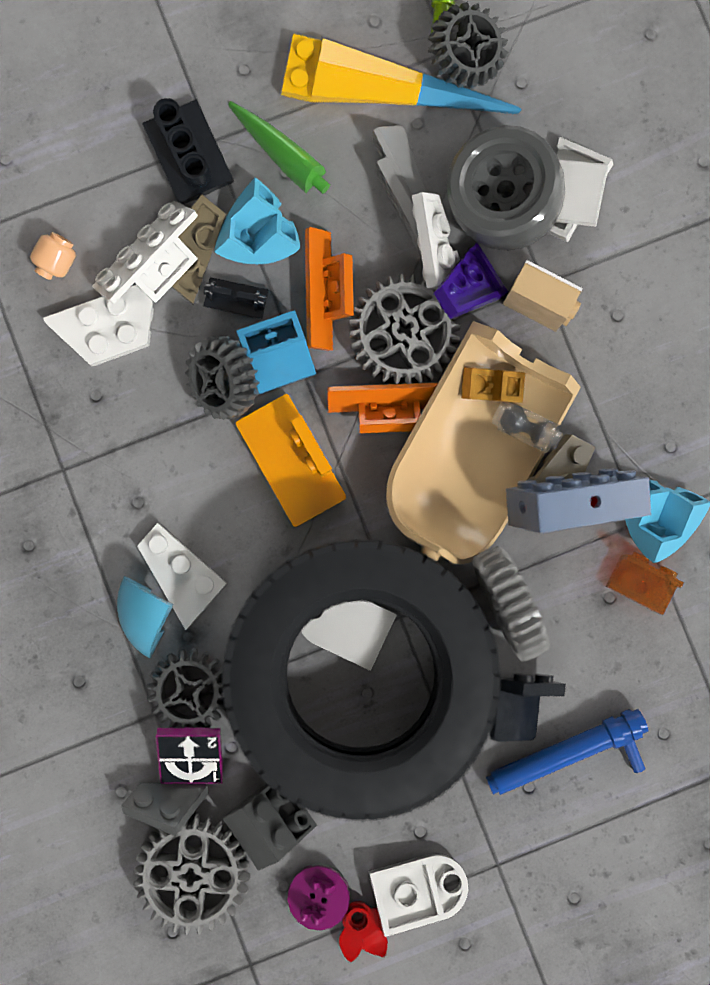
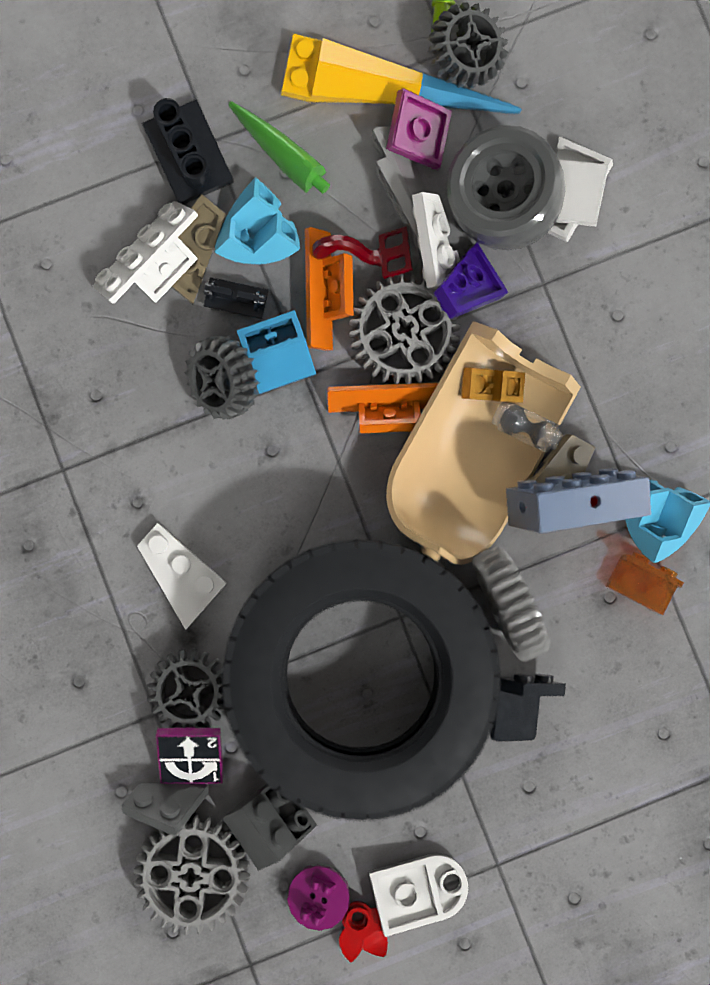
(52, 256): light nougat head -> none
(104, 329): white wing -> none
(141, 615): medium azure brick -> none
(291, 460): light orange bracket -> none
(351, 631): white tile -> none
(380, 257): none -> dark red piece
(419, 129): none -> magenta tile
(543, 296): tan piece -> none
(611, 733): blue cylinder -> none

